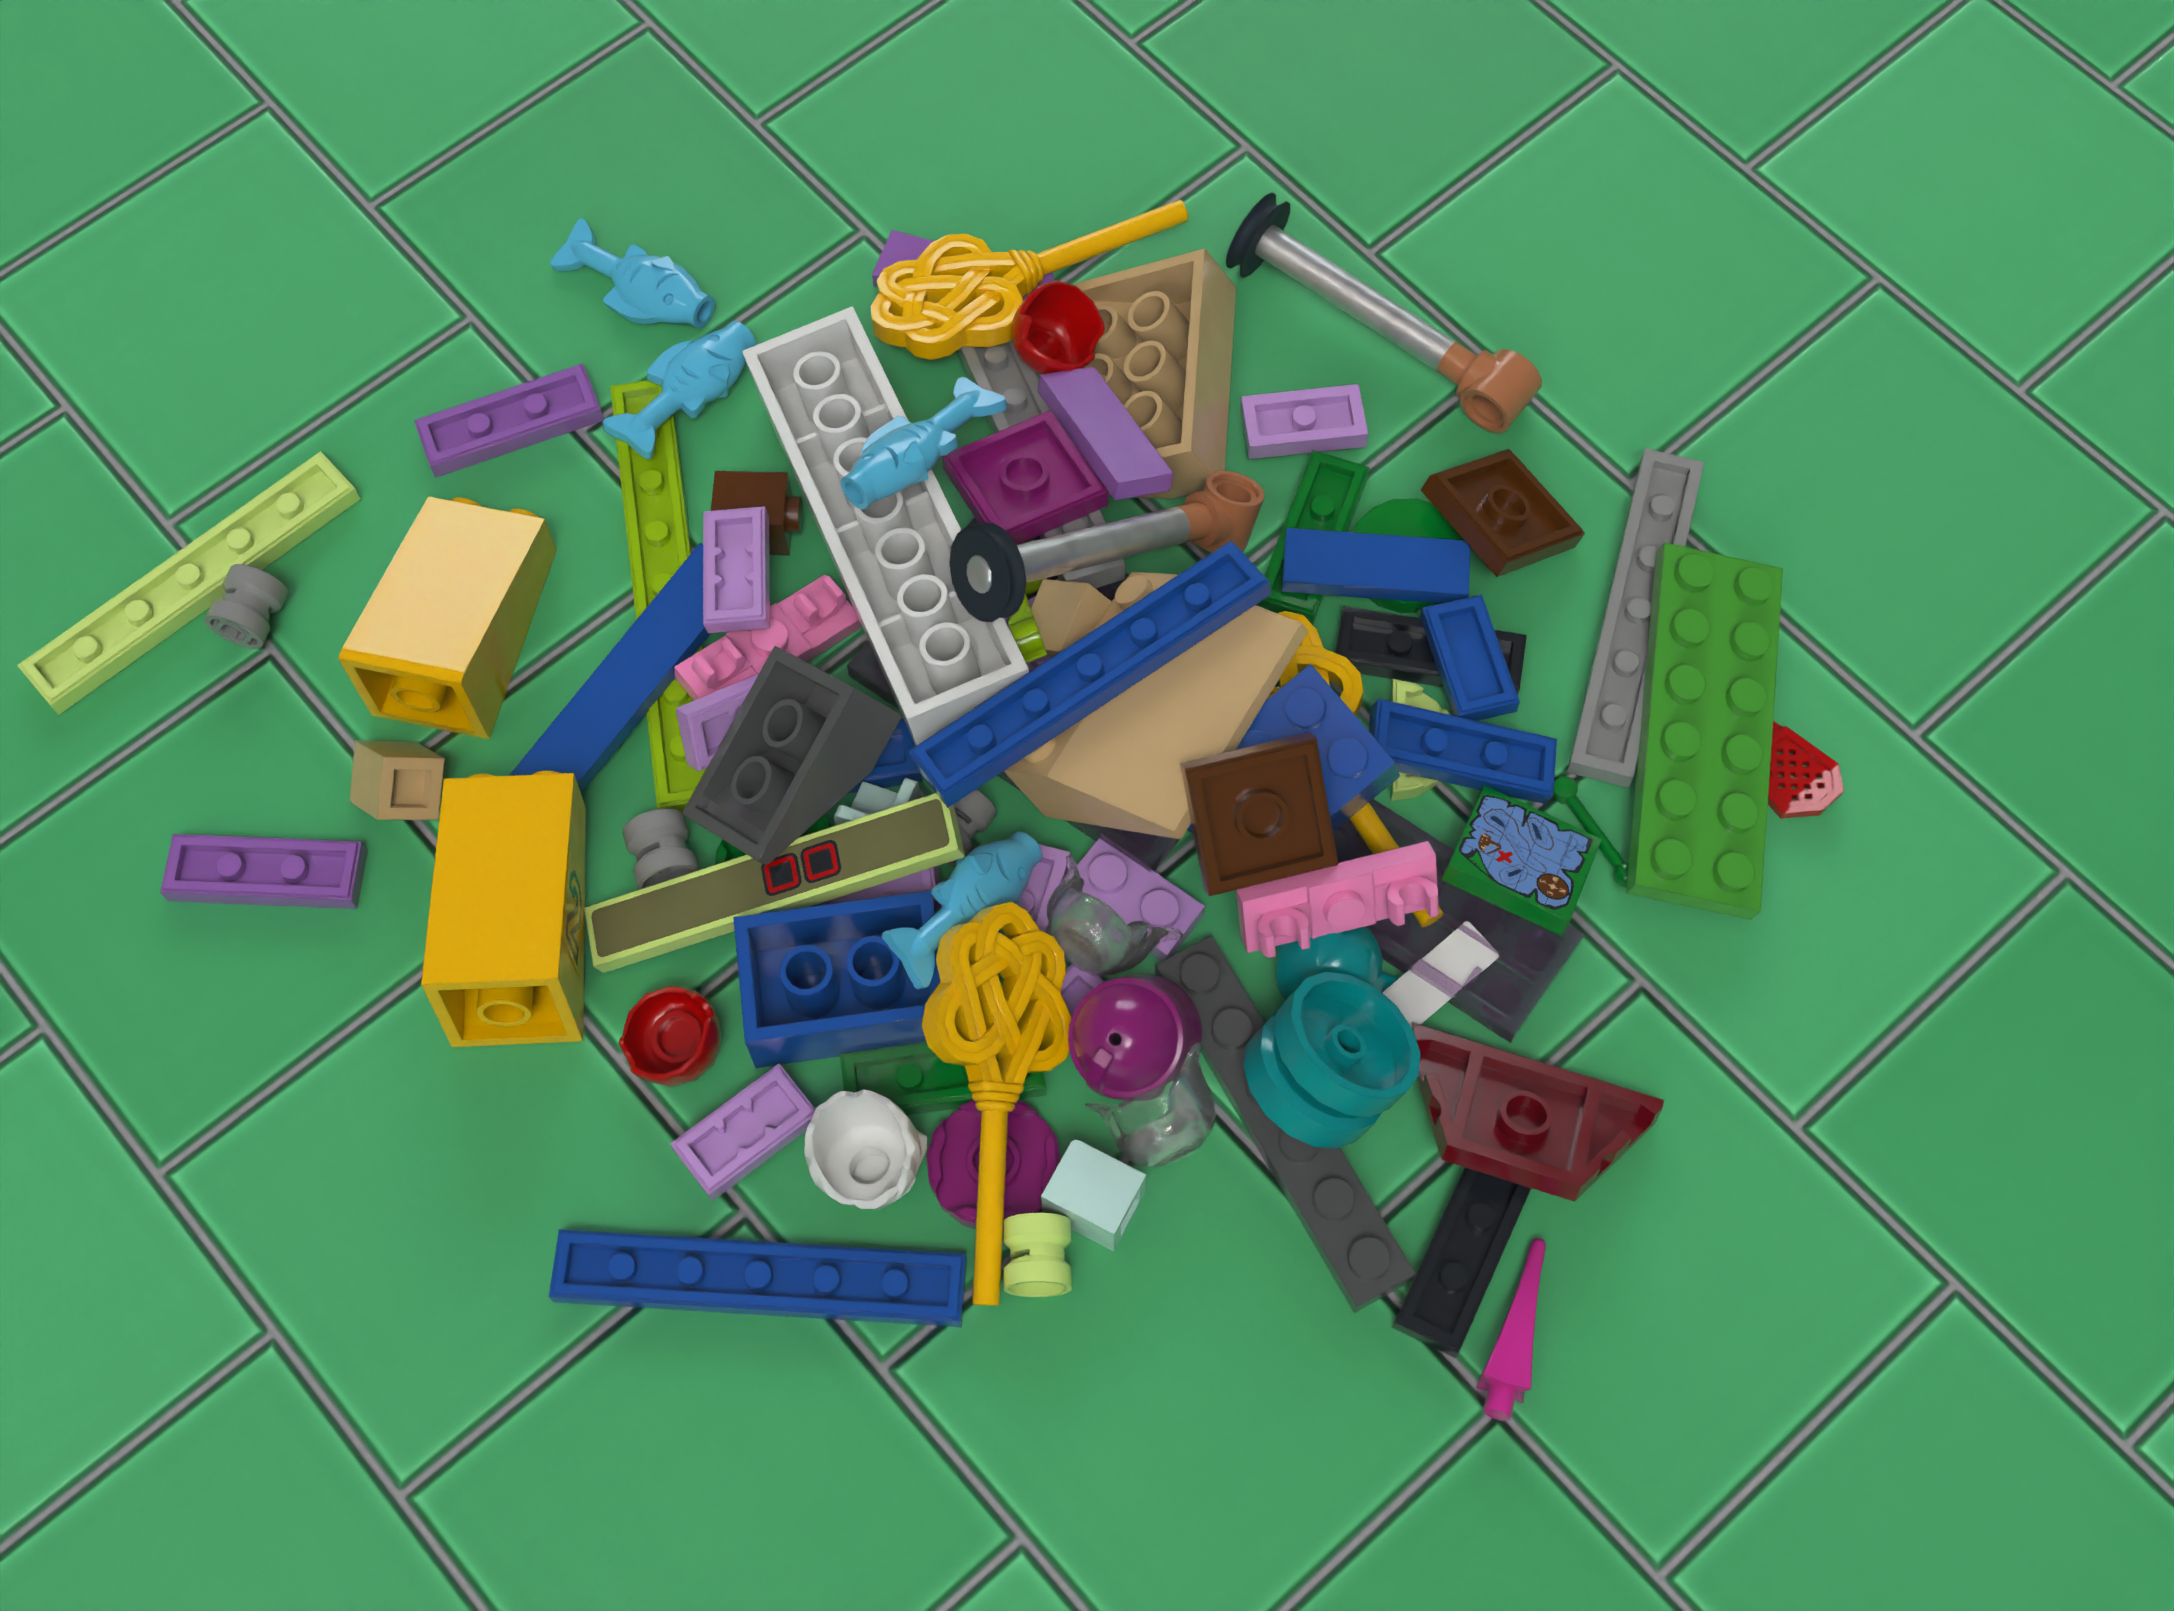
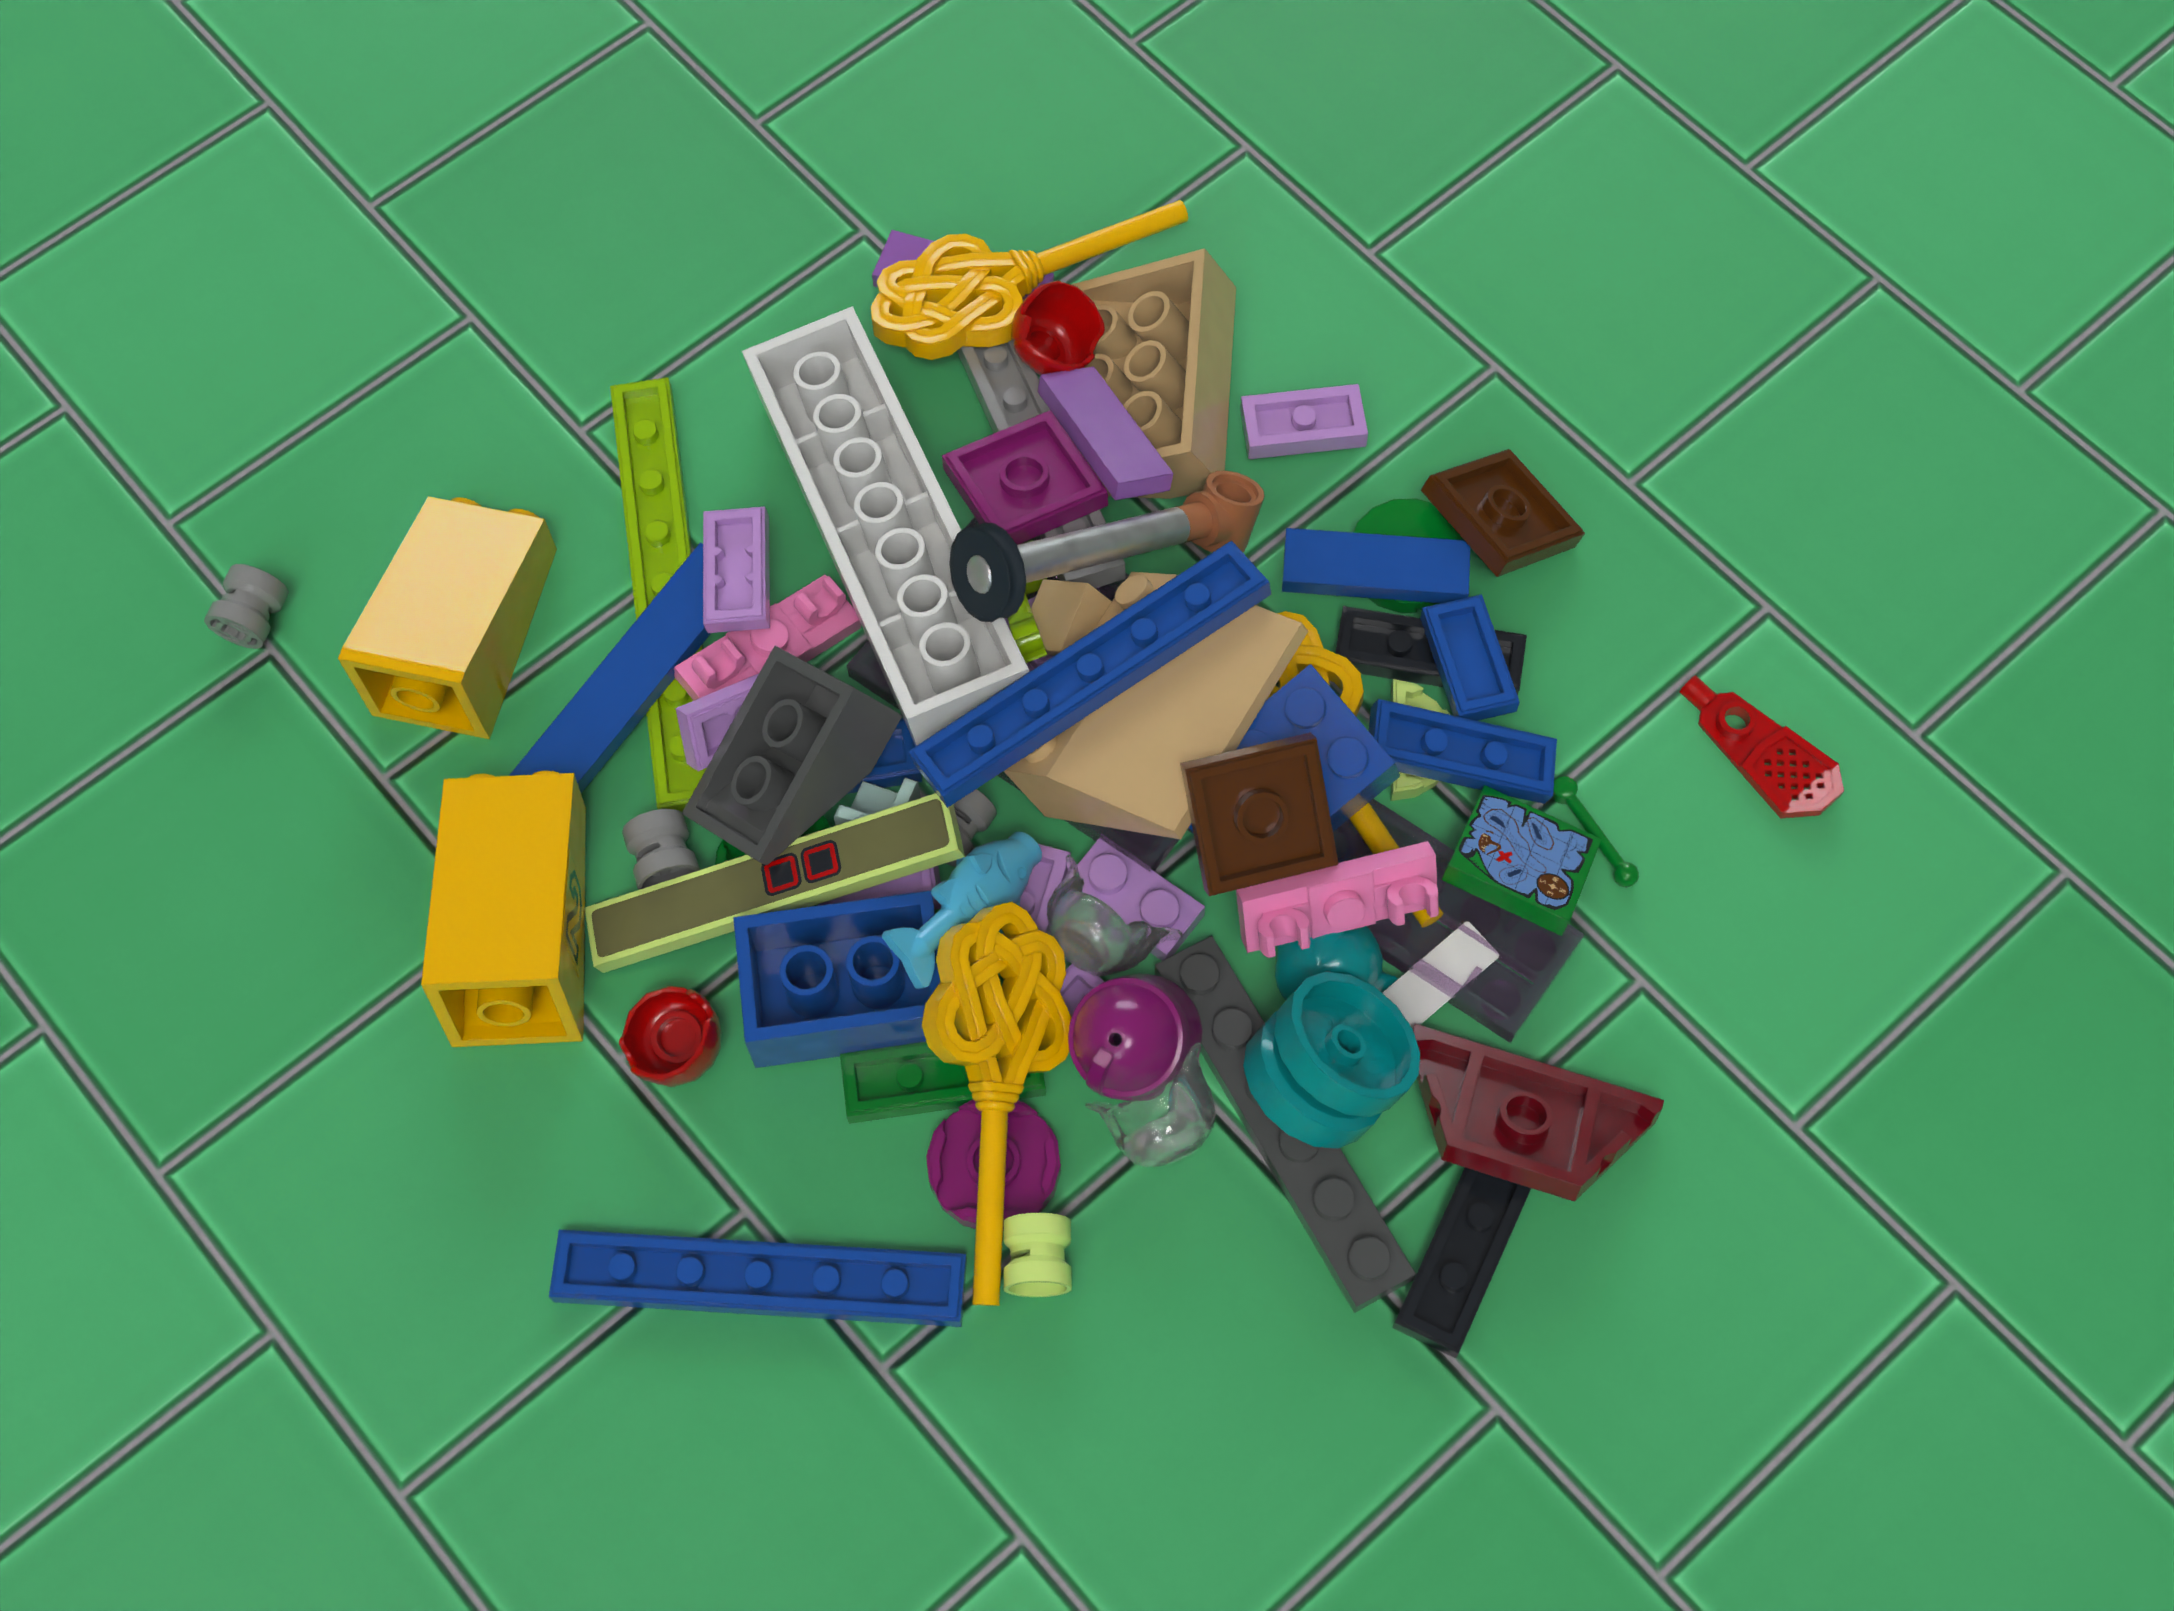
(187, 583): yellowish green tile -> none
(264, 871): medium lavender tile -> none
(396, 780): tan panel -> none
(508, 420): medium lavender tile -> none
(646, 285): medium azure animal -> none
(689, 378): medium azure animal -> none
(744, 1132): lavender plate -> none
(762, 489): reddish brown brick -> none
(863, 1149): white hair -> none
(905, 451): medium azure animal -> none
(1094, 1193): light aqua panel -> none
(1322, 502): green tile -> none
(1490, 385): piece -> none
(1510, 1362): dark pink piece -> none
(1613, 701): light grey plate -> none
(1706, 732): bright green plate -> none

